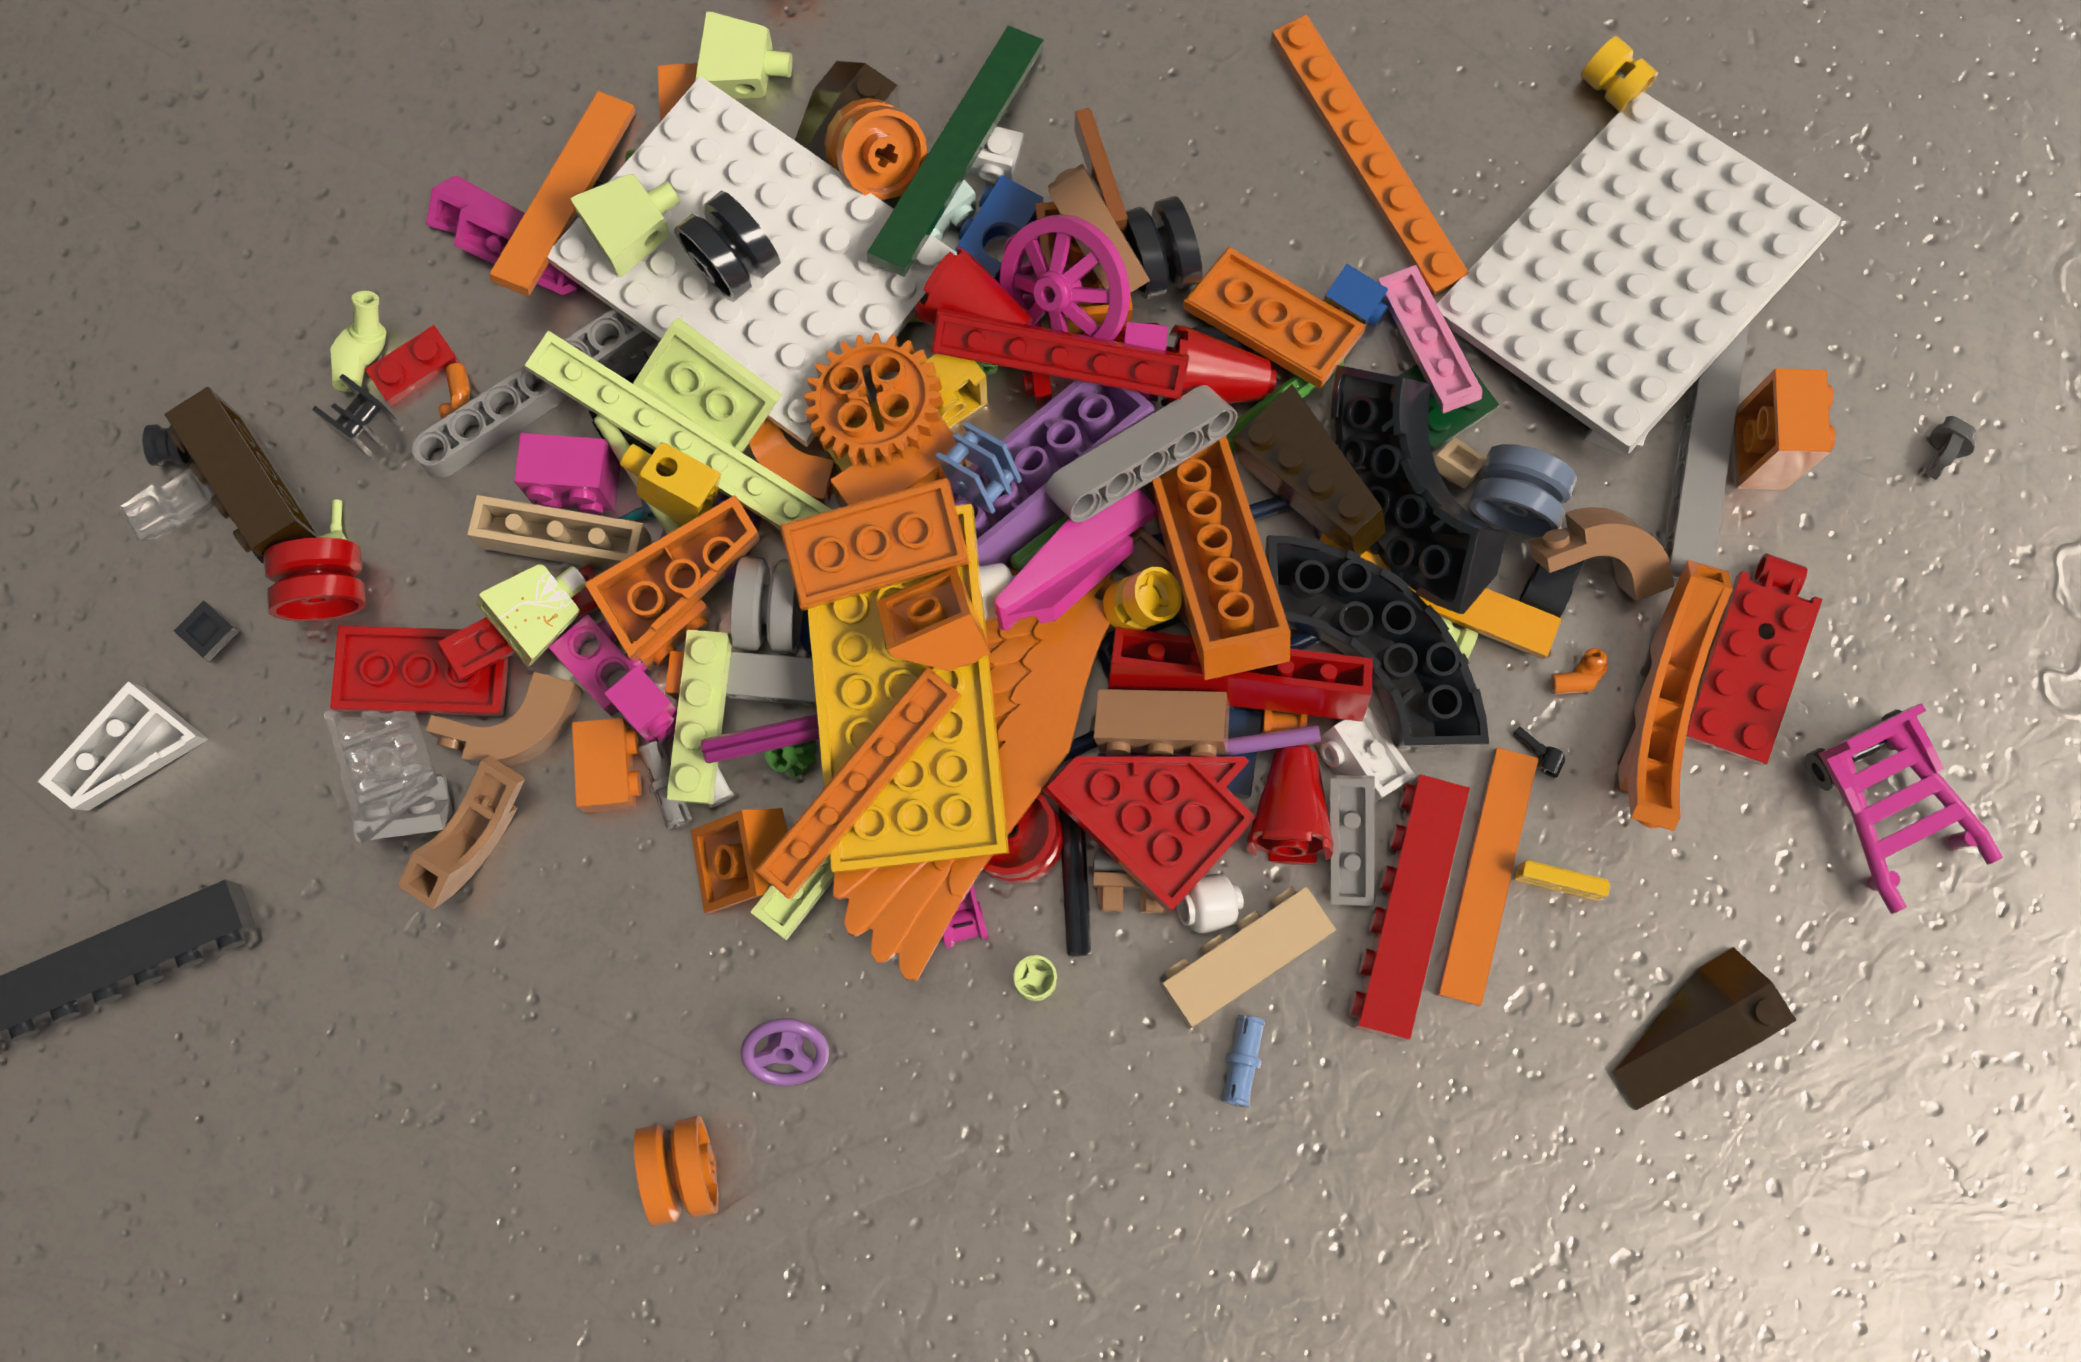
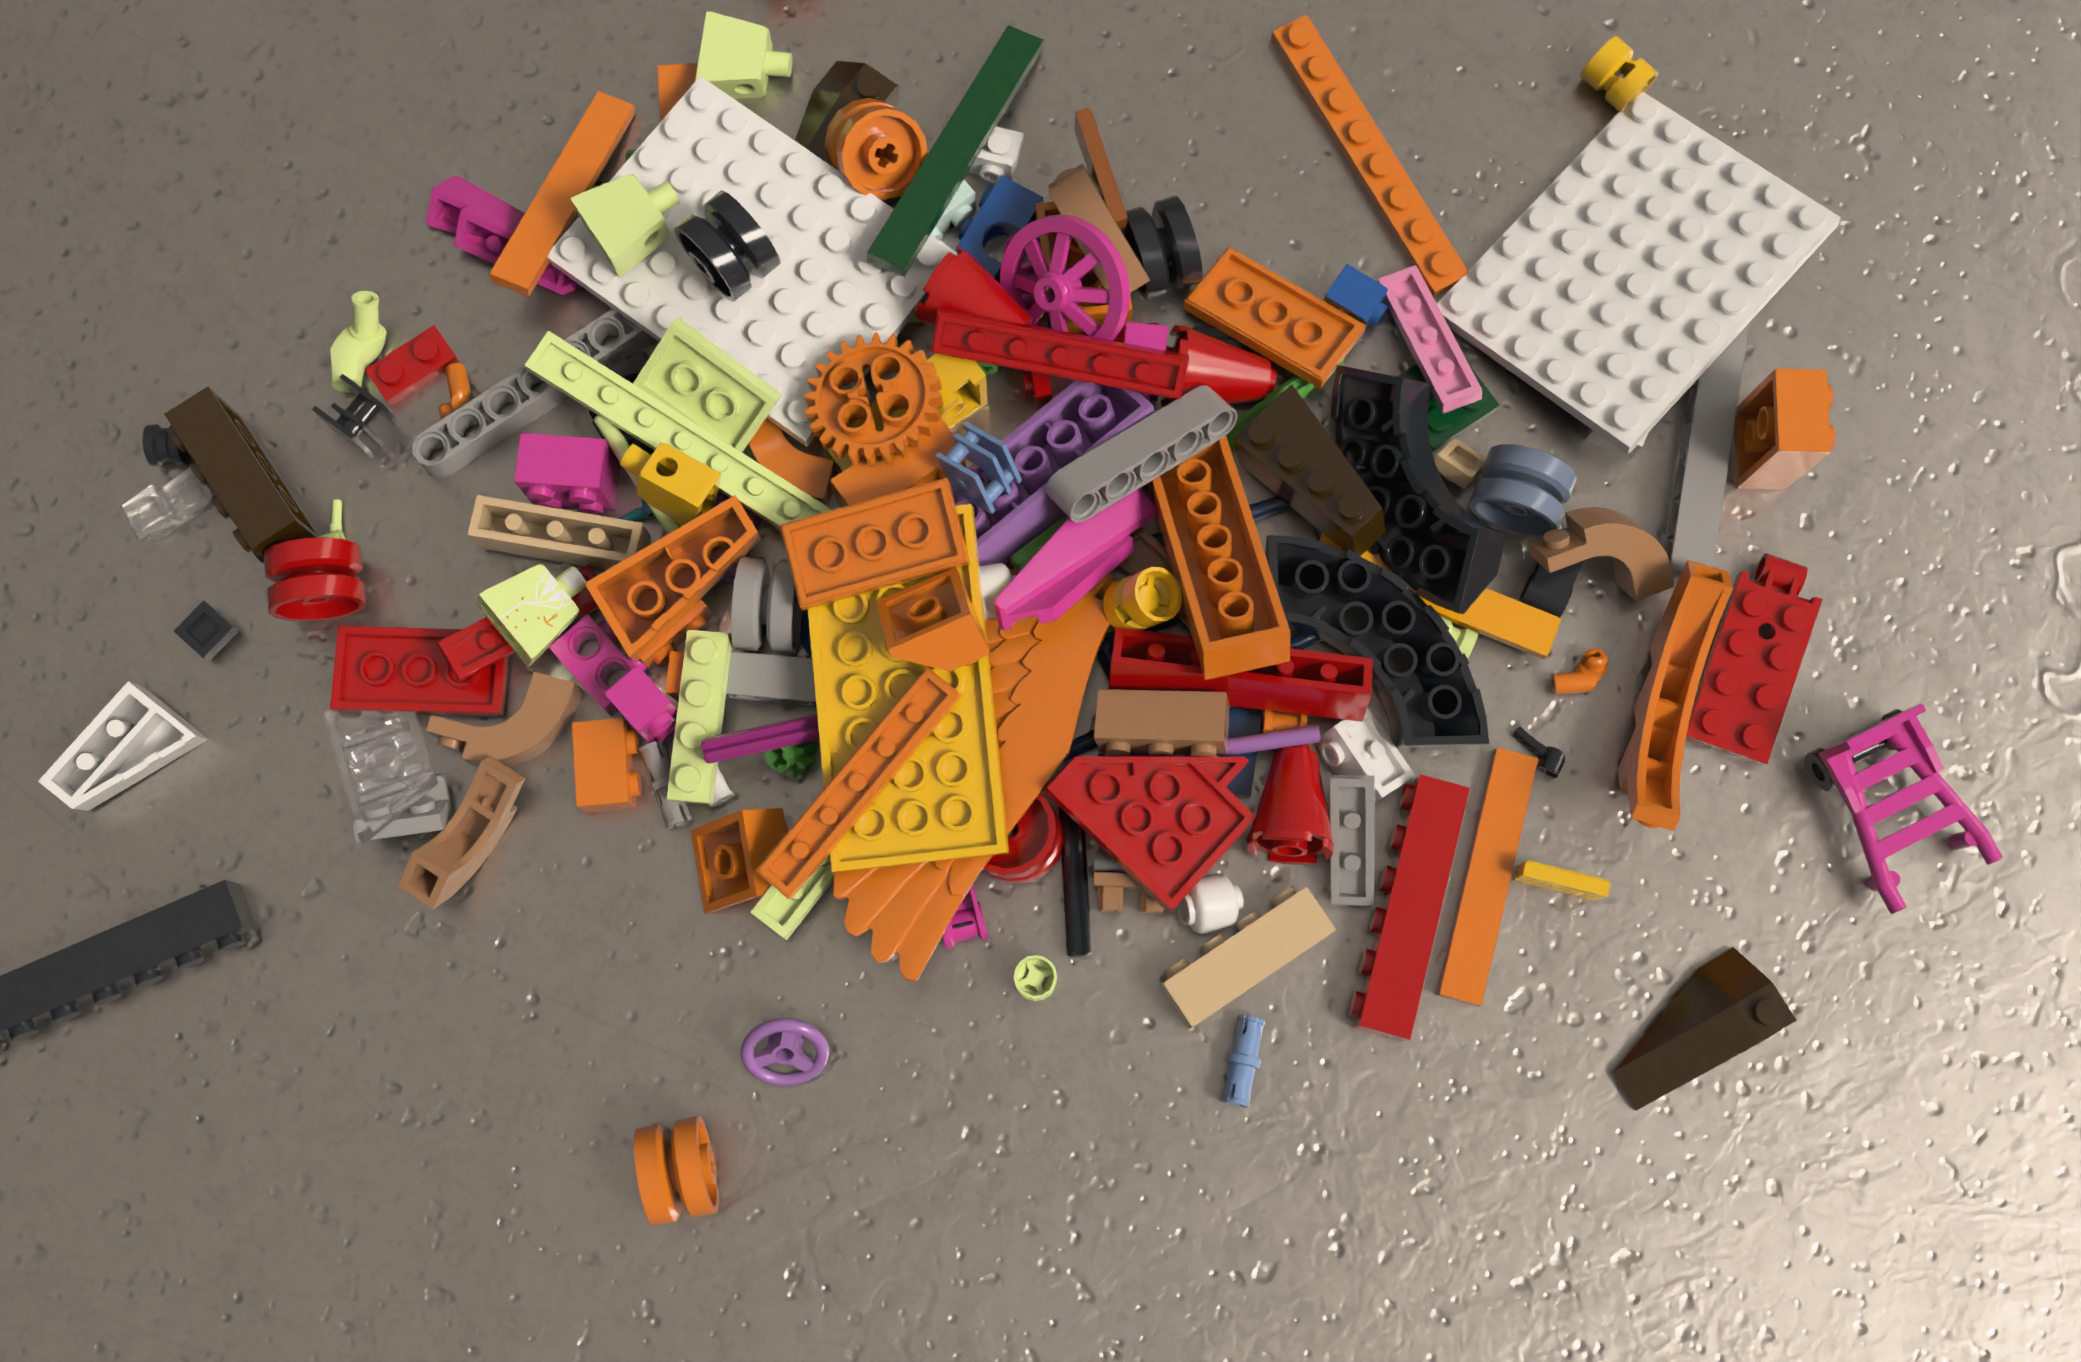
(1952, 441): dark grey piece -> none

